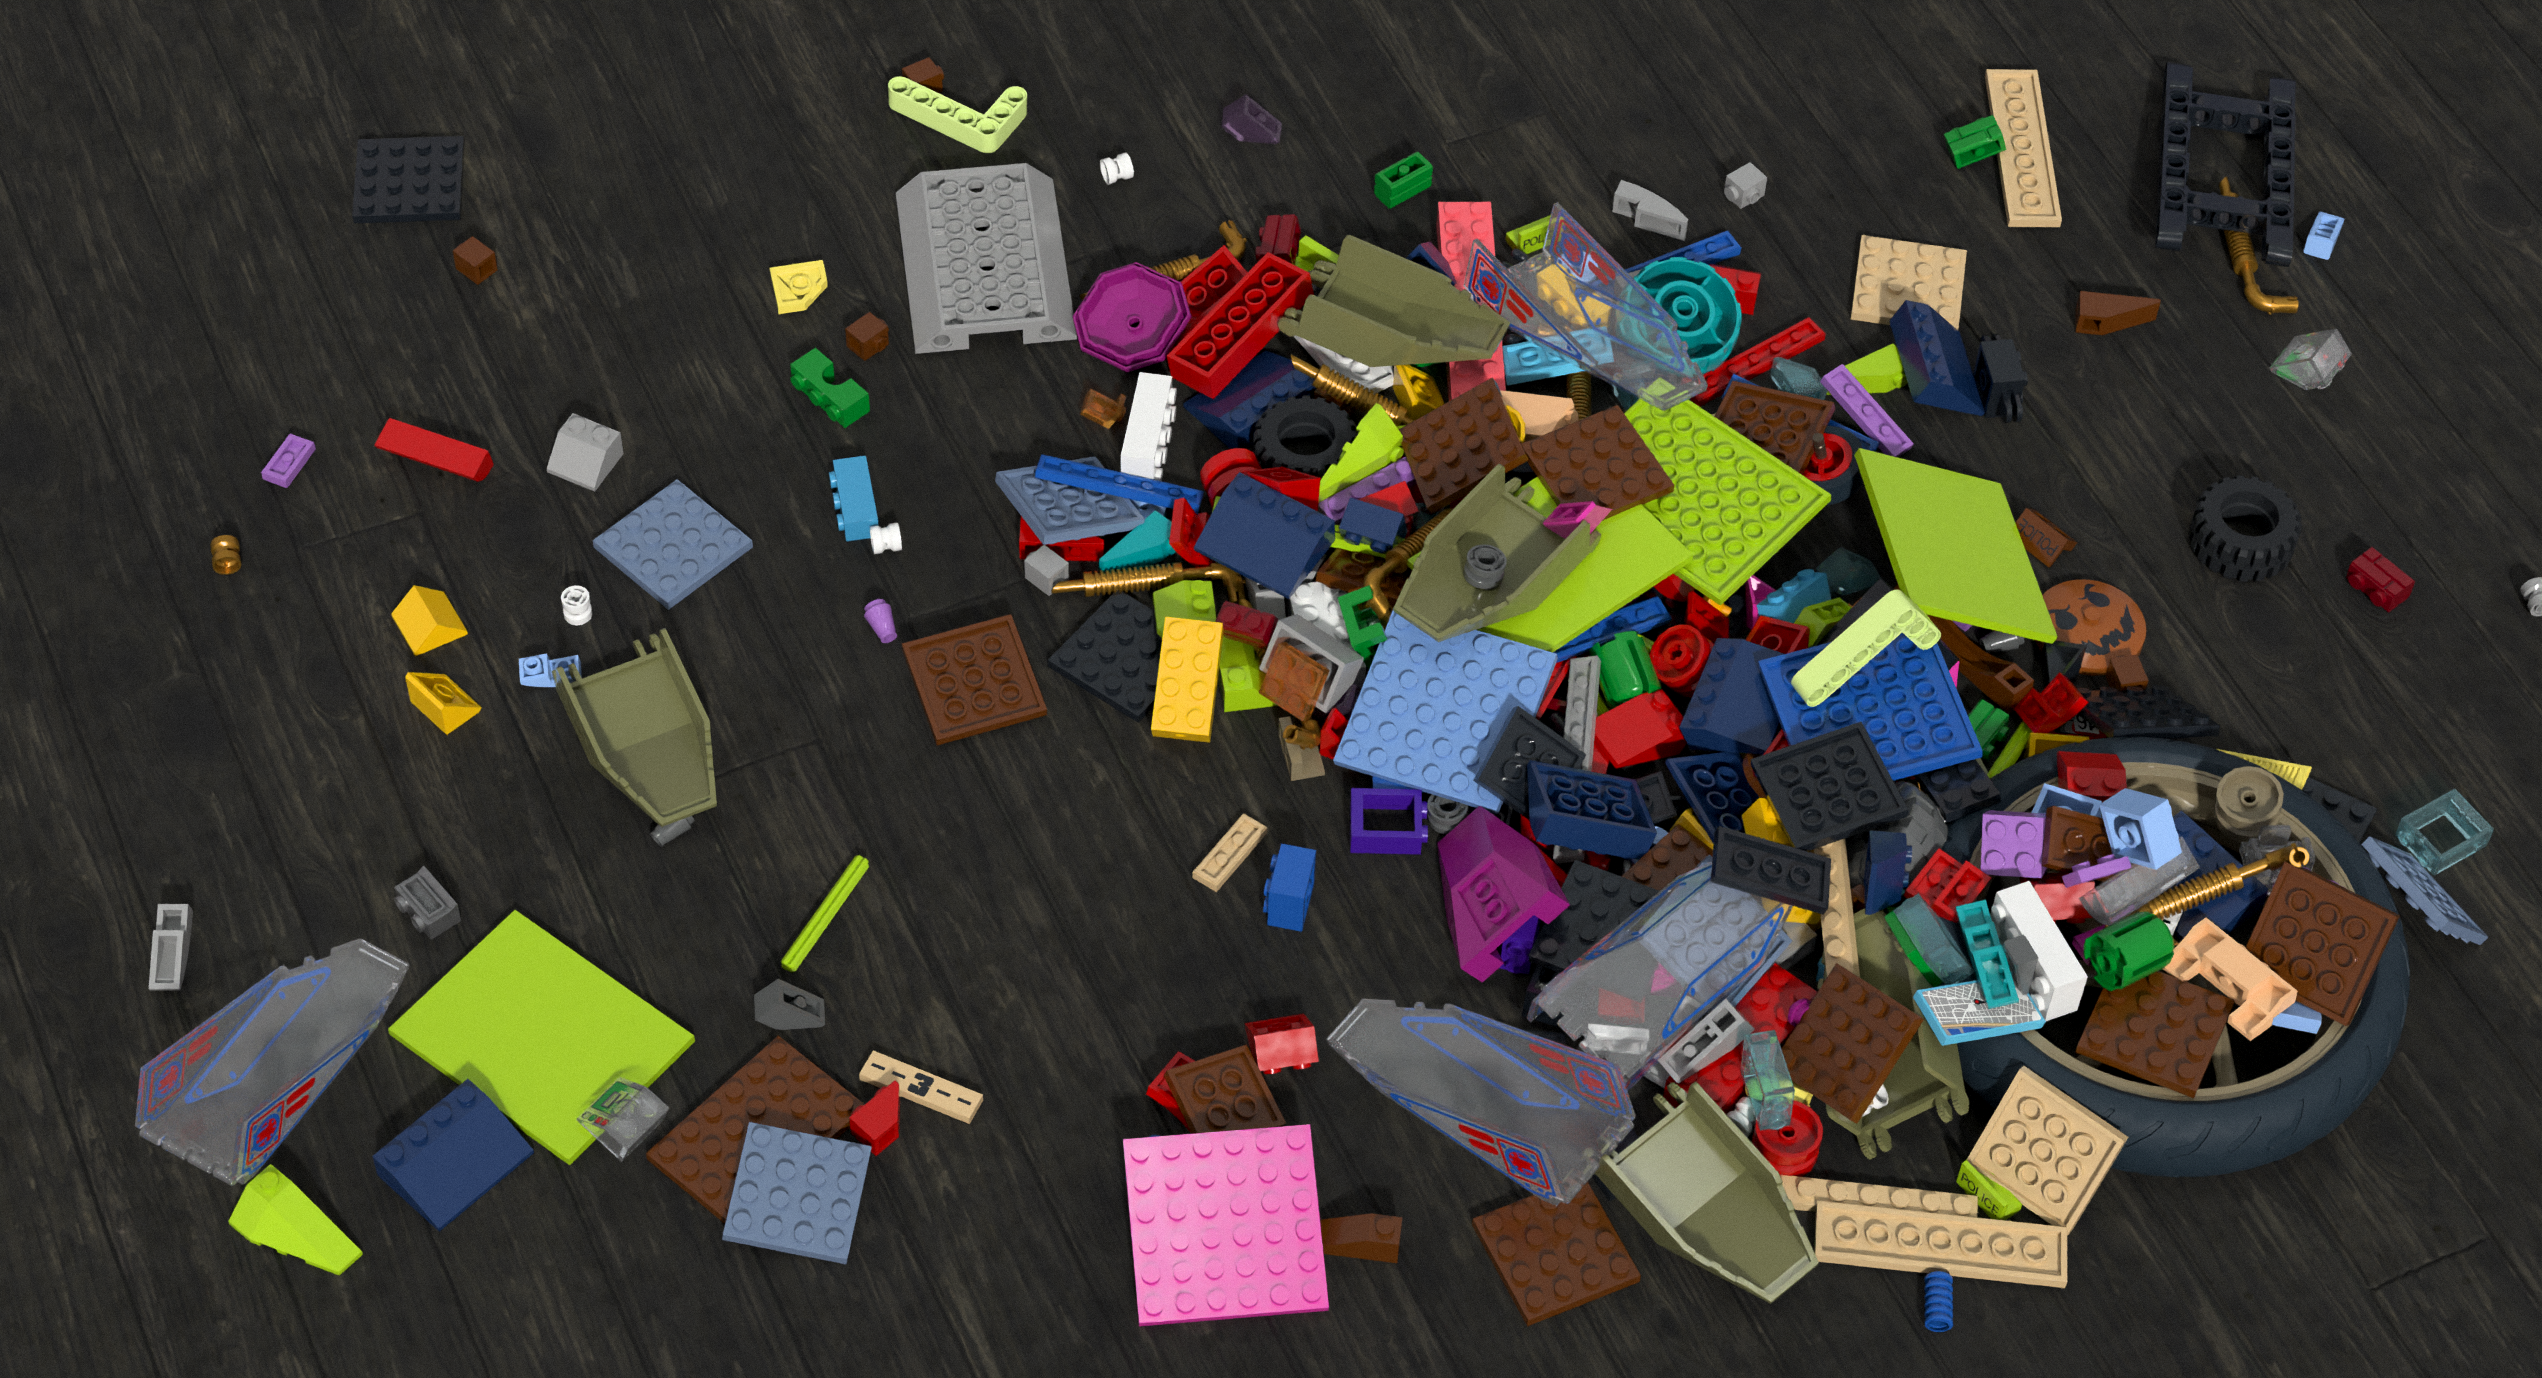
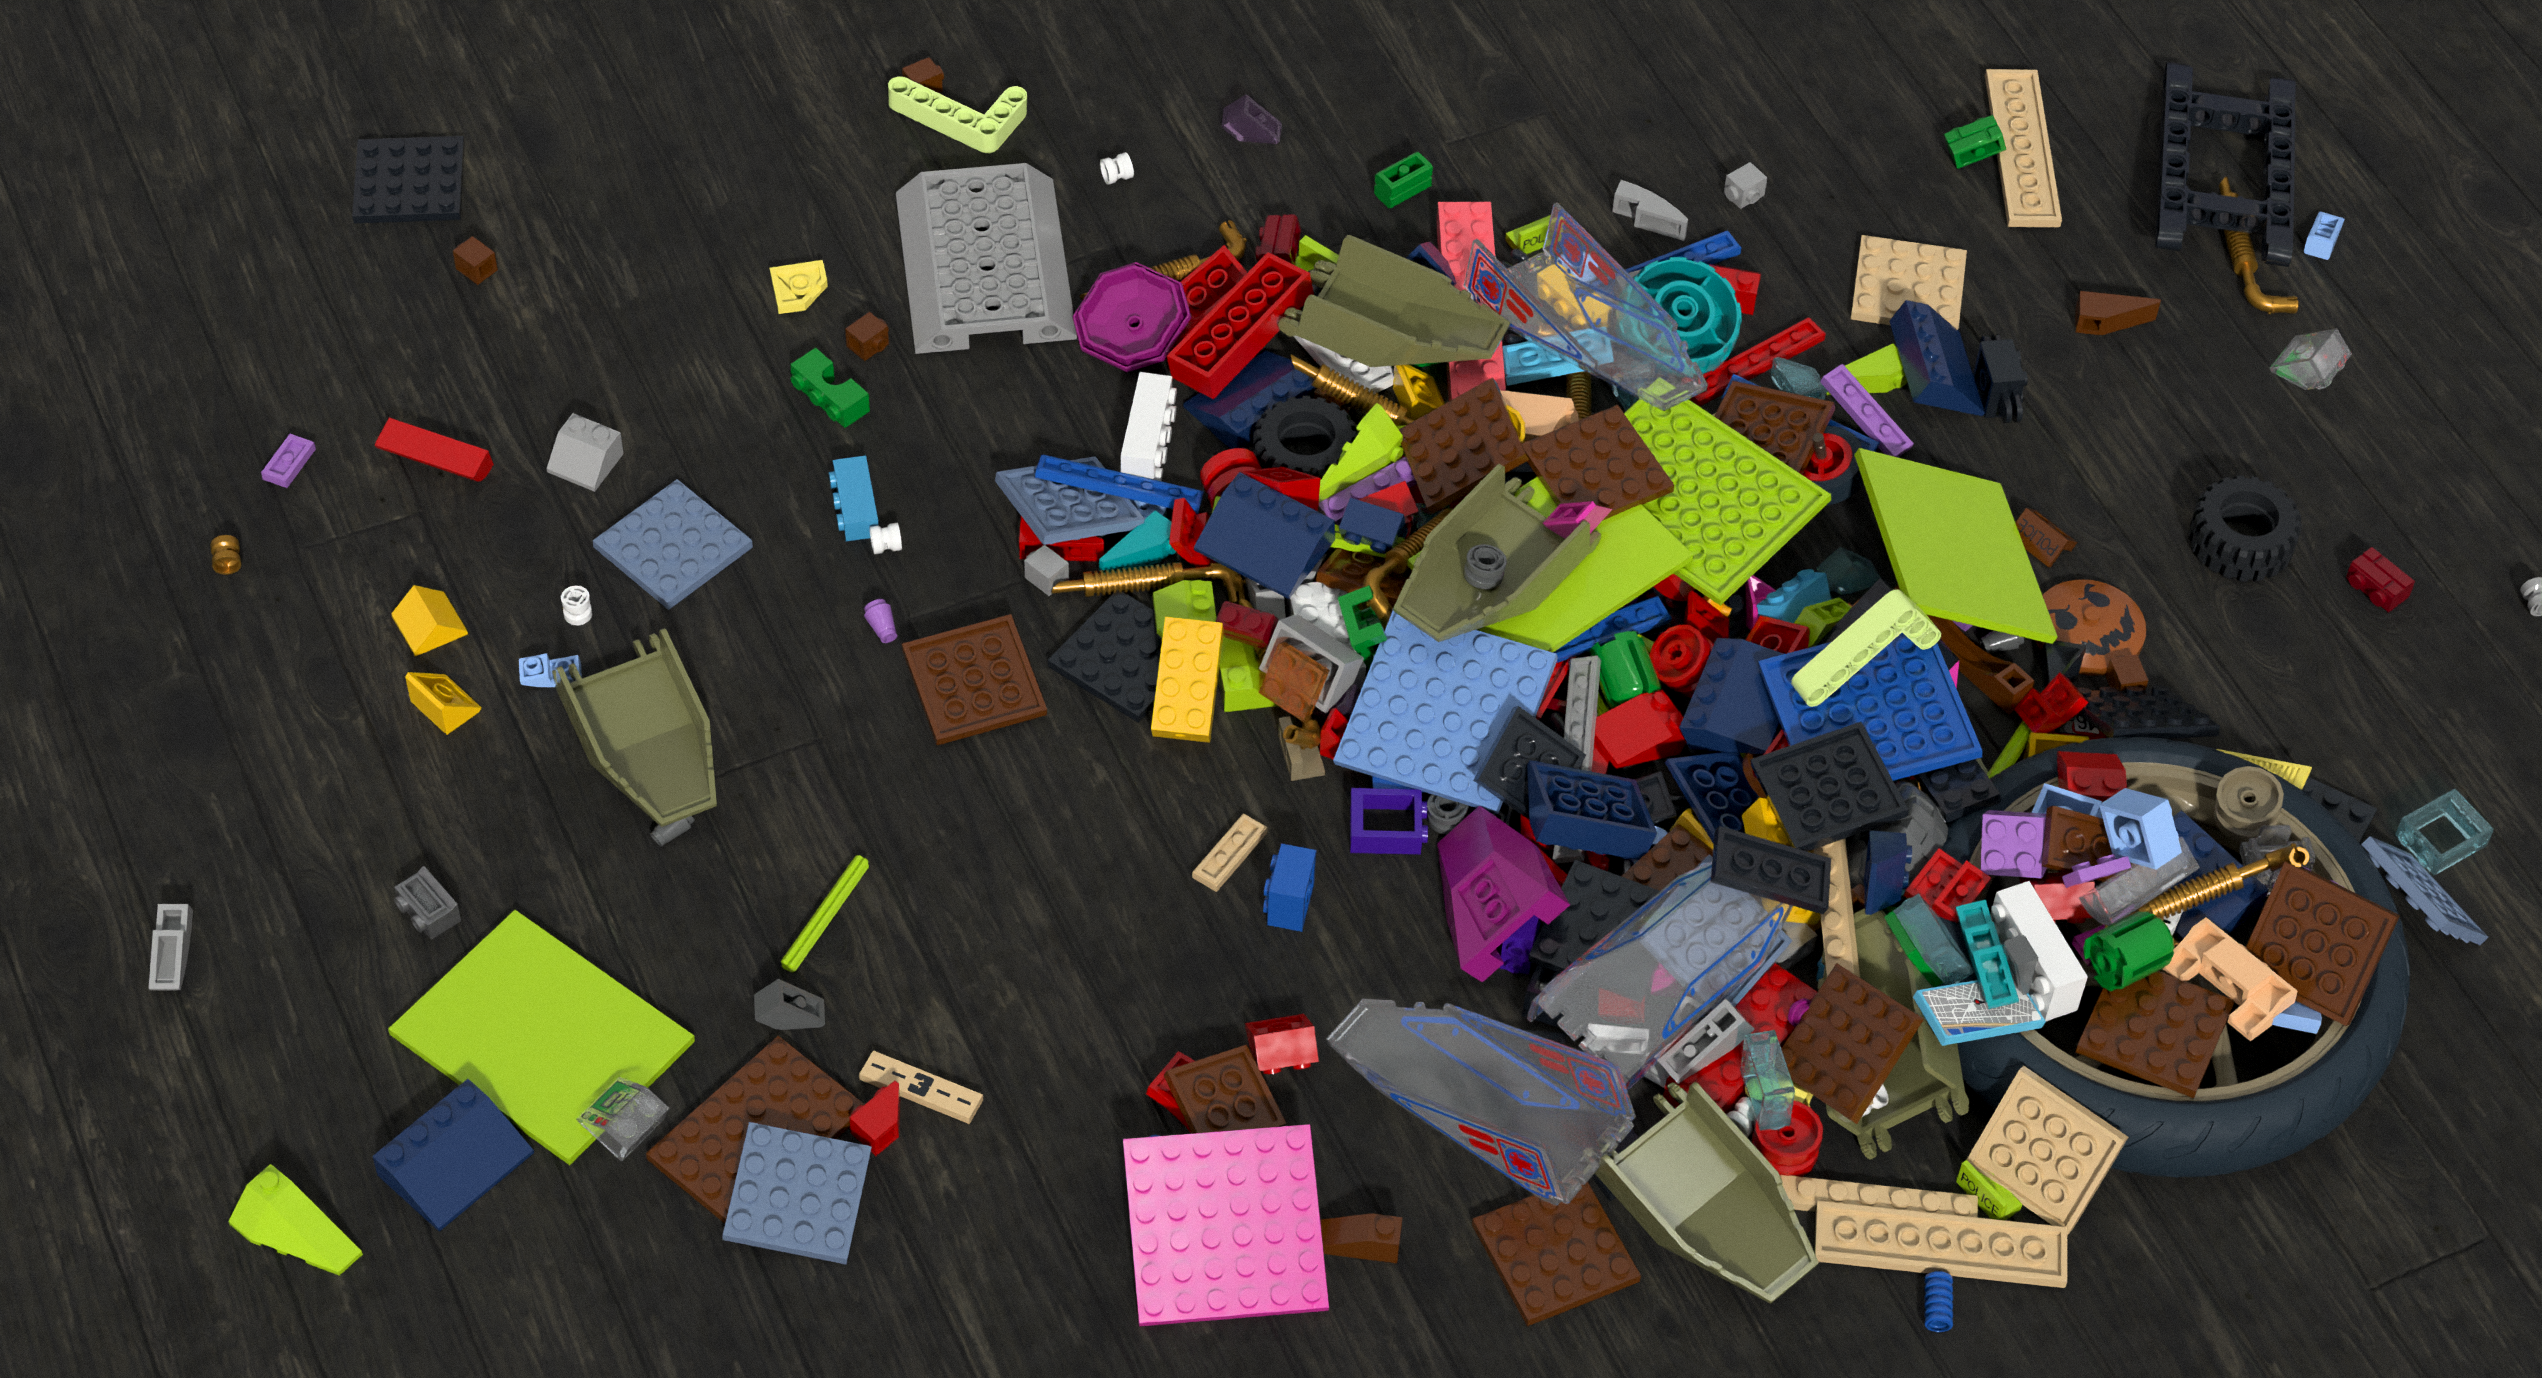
(264, 1060): clear windscreen -> none
(1103, 409): clear orange bracket -> none
(1989, 726): green brick -> none

